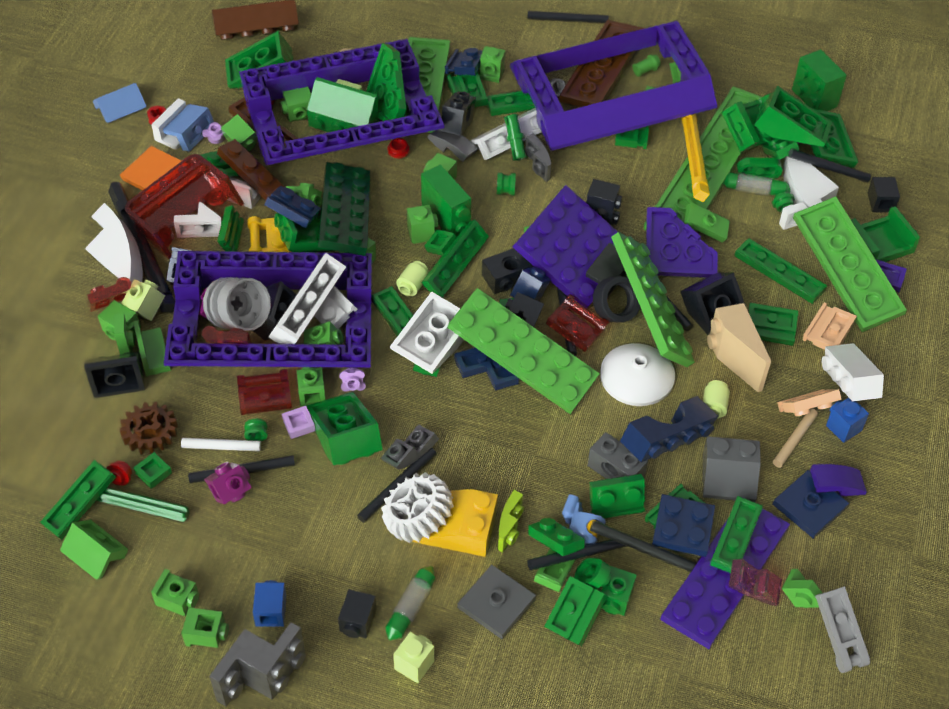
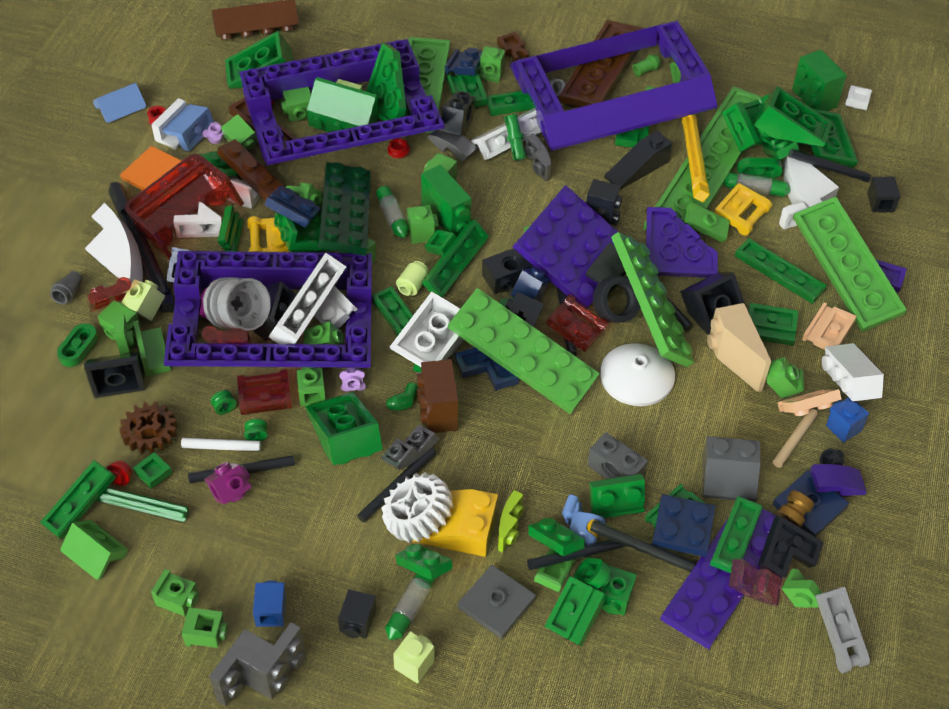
(65, 289): none -> dark grey cone
(74, 348): none -> green plate
(223, 402): none -> green bush
(298, 422): lavender plate -> none
(392, 211): none -> piece
(404, 400): none -> green arm
(424, 561): none -> green plate
(438, 396): none -> reddish brown brick
(506, 184): green wheel -> none
(513, 46): none -> reddish brown plate
(573, 17): black bar -> none
(641, 160): none -> black slope
(651, 438): dark blue arch -> none
(717, 397): yellowish green brick -> none
(737, 203): none -> yellow plate
(783, 200): green plate -> none
(785, 378): none -> bright green brick
(788, 542): none -> black plate
(796, 508): none -> pearl gold wheel
(831, 456): none -> black plate
(858, 97): none -> white plate
(889, 236): green panel -> none

